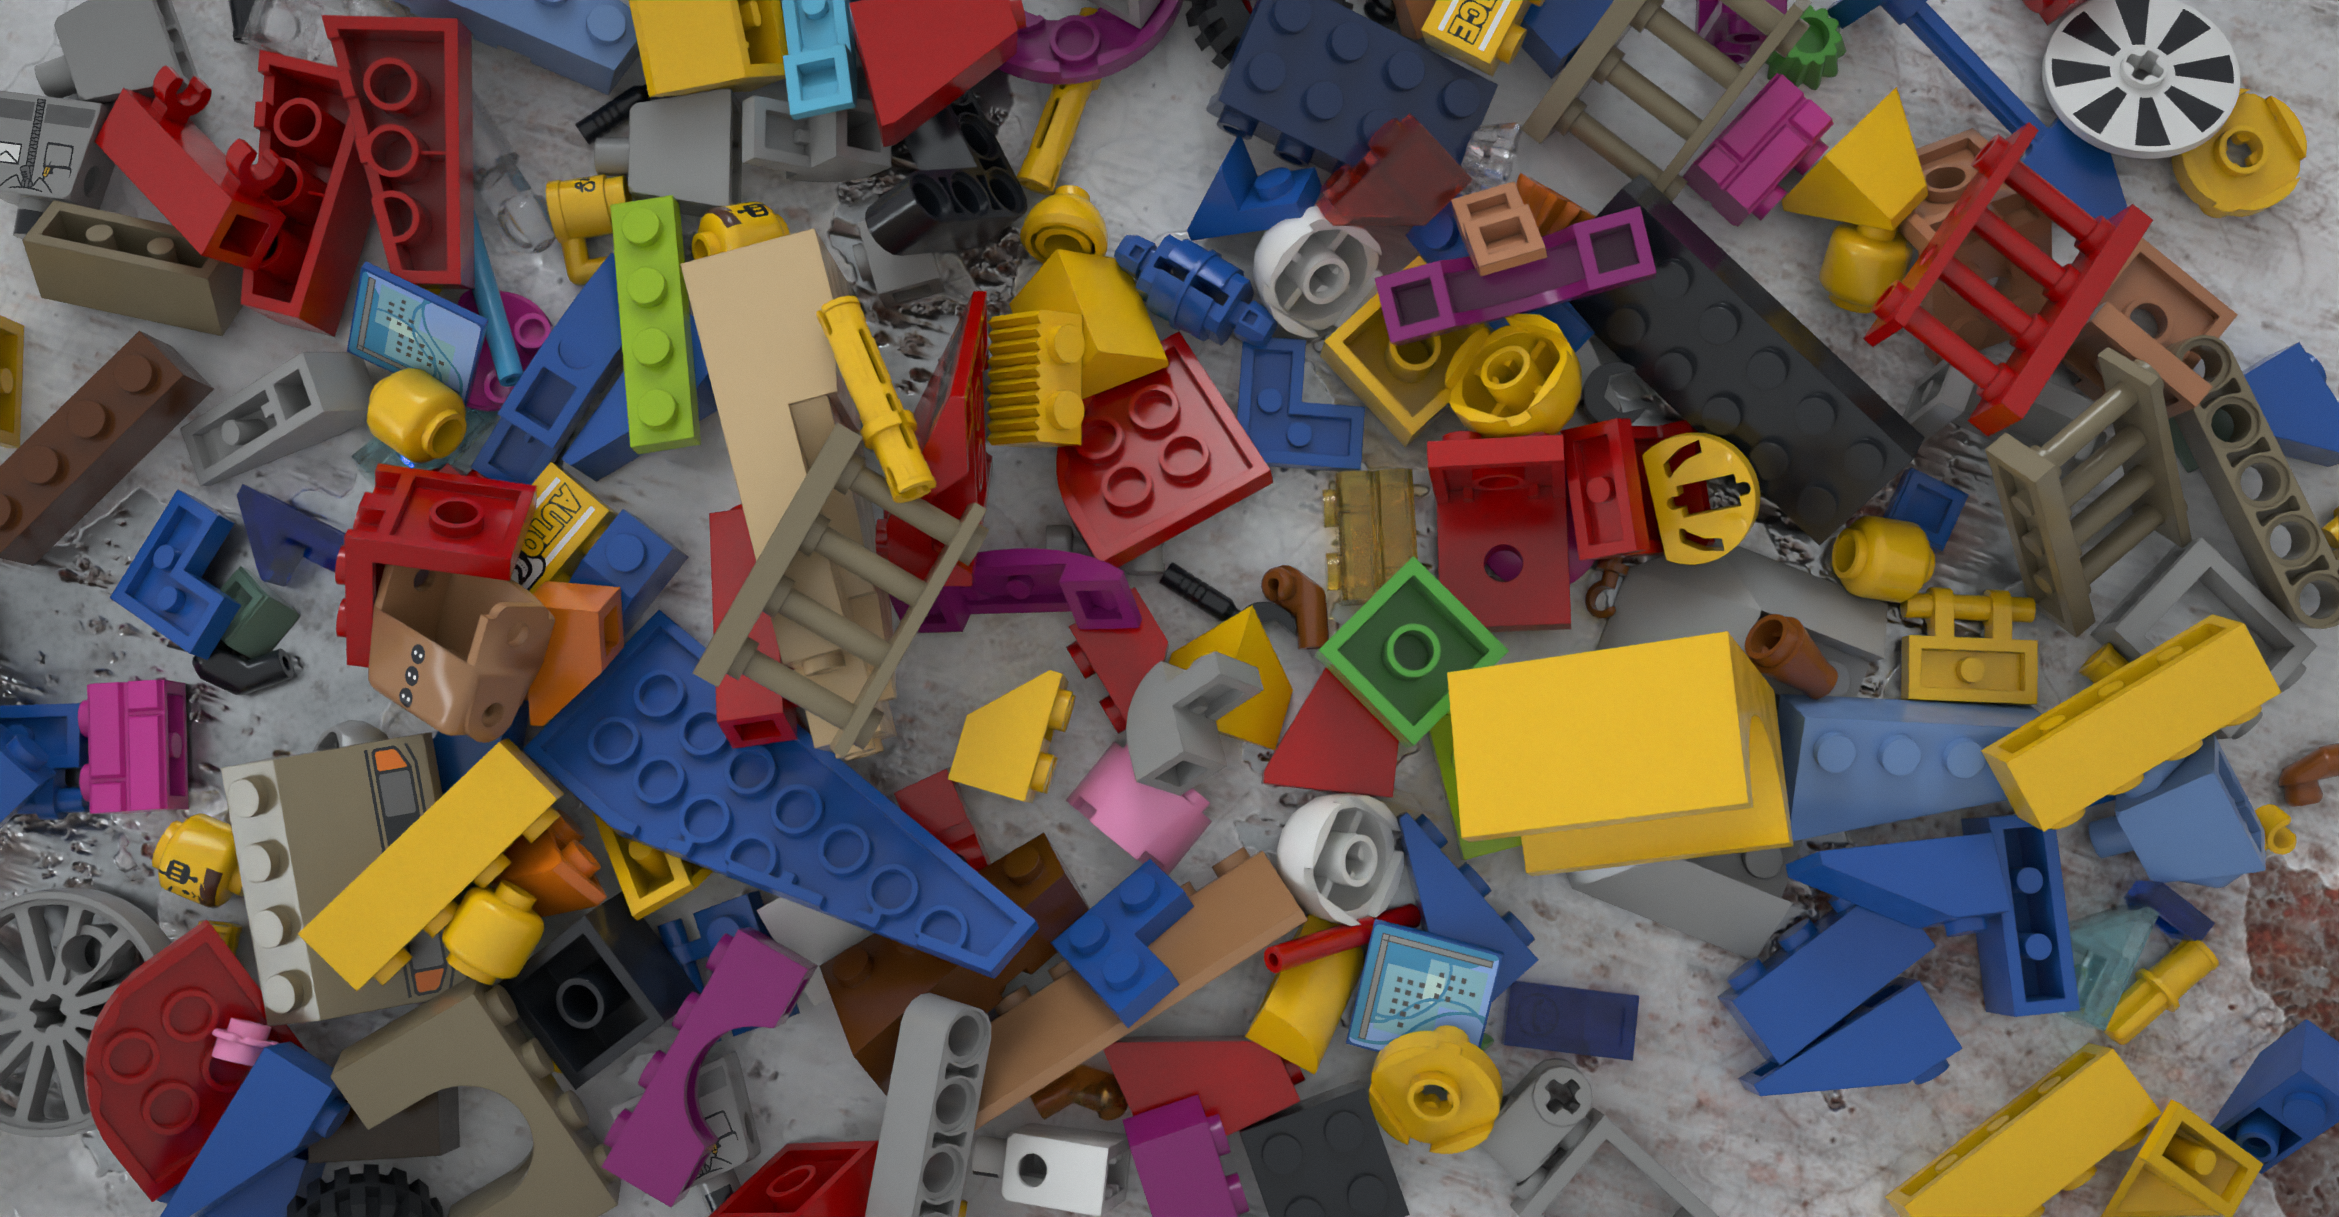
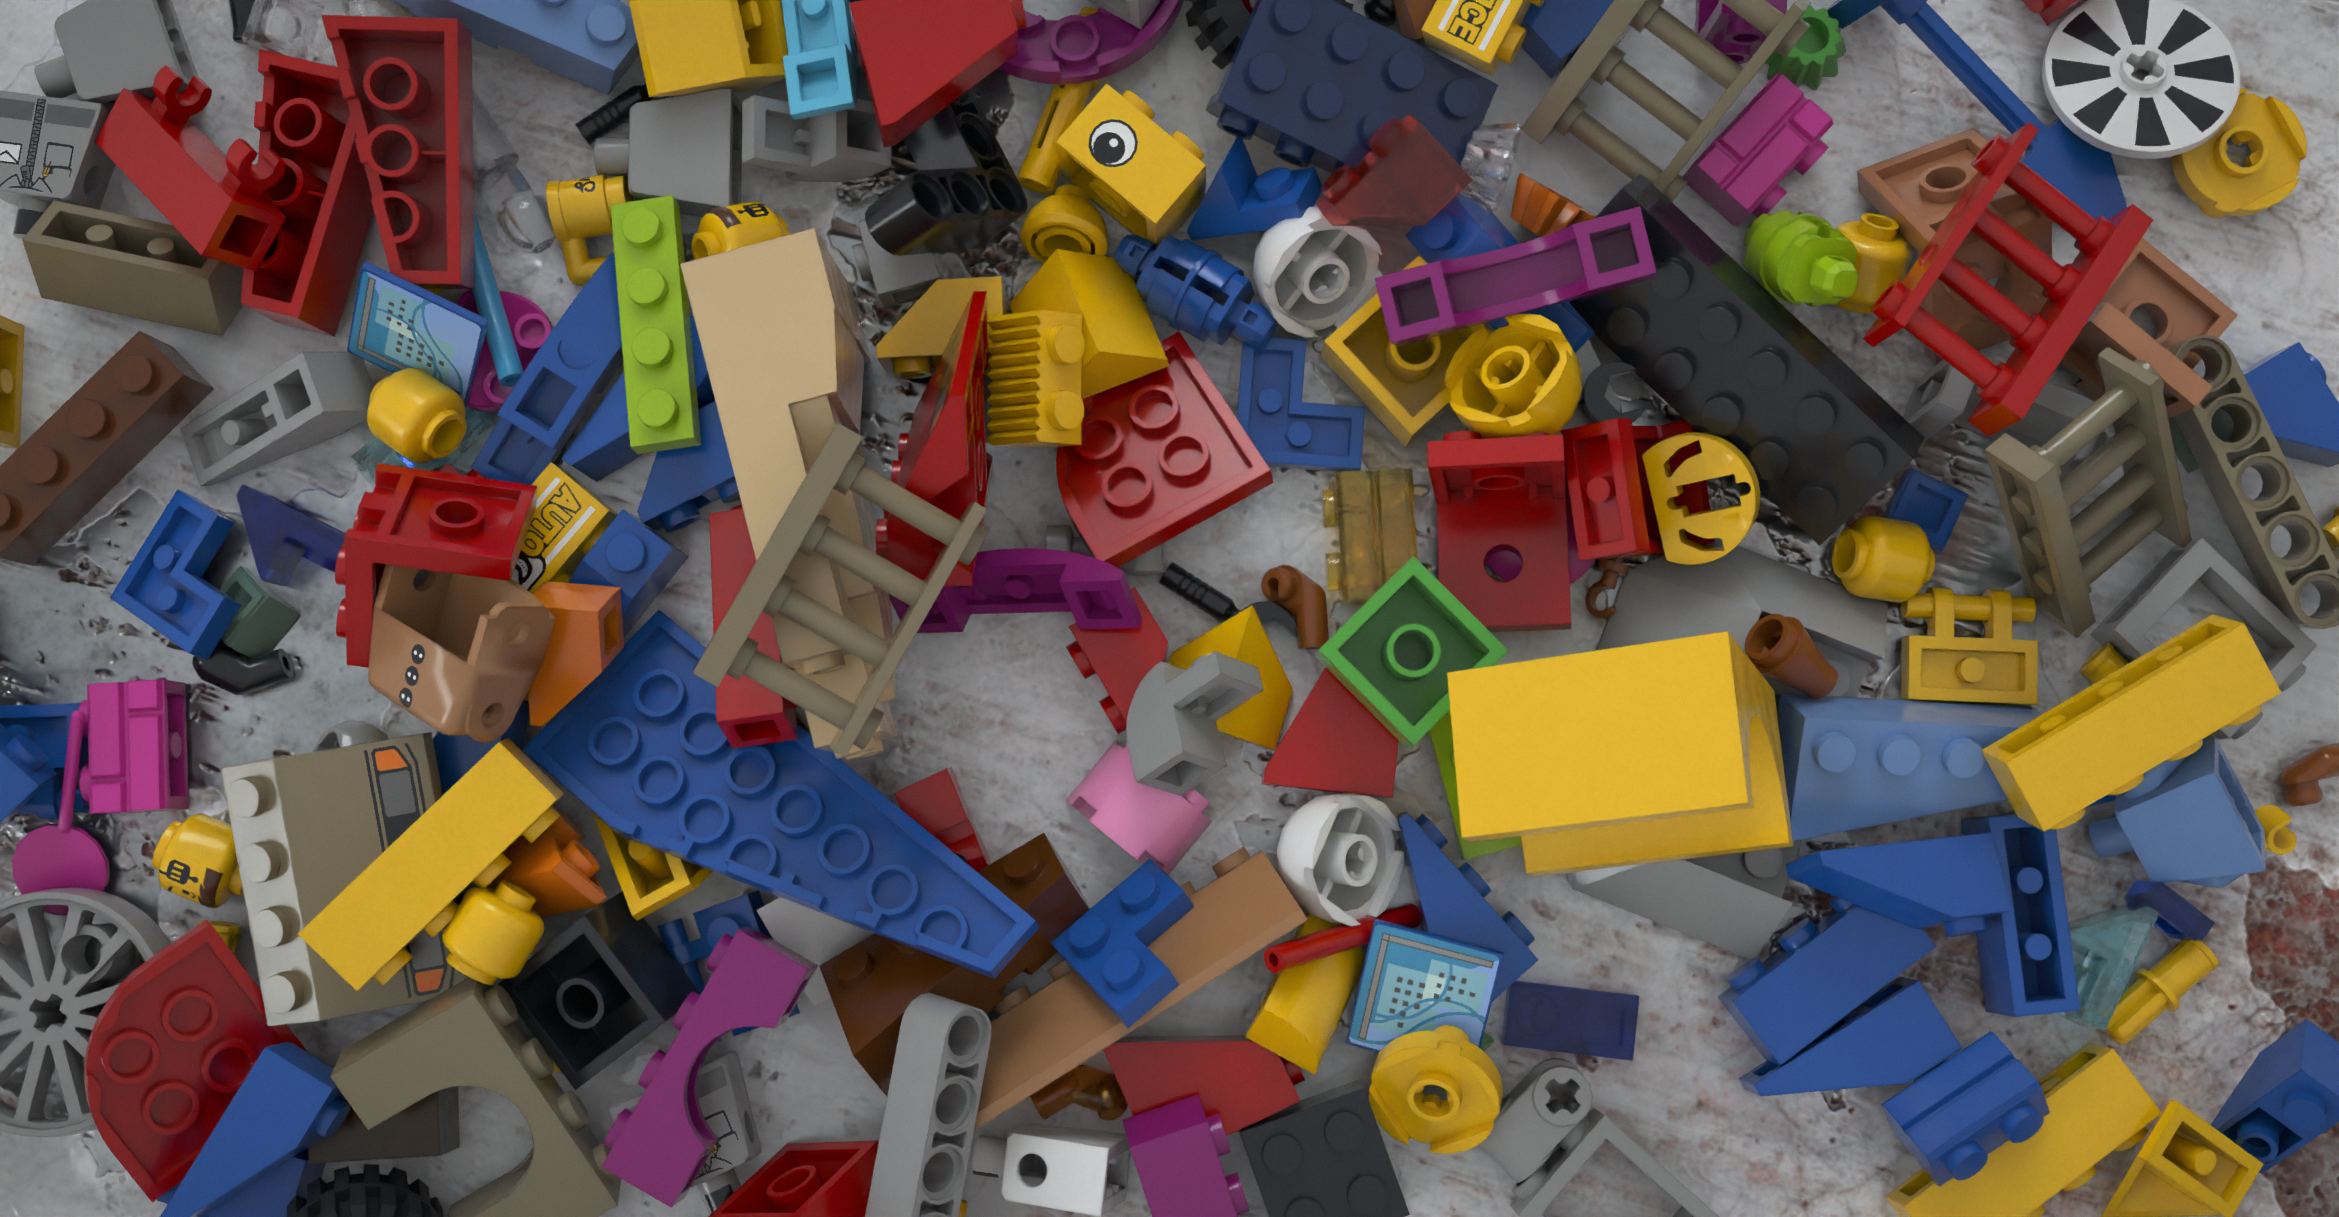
(61, 852): none -> dark pink piece
(241, 1041): bright pink plate -> none
(689, 478): none -> blue slope
(885, 423): yellow pin -> none
(926, 328): none -> yellow slope
(1010, 738): yellow slope -> none
(1133, 165): none -> yellow brick
(1498, 229): nougat slope -> none
(1800, 258): none -> lime piece
(1867, 175): yellow slope -> none
(1967, 1110): none -> blue brick

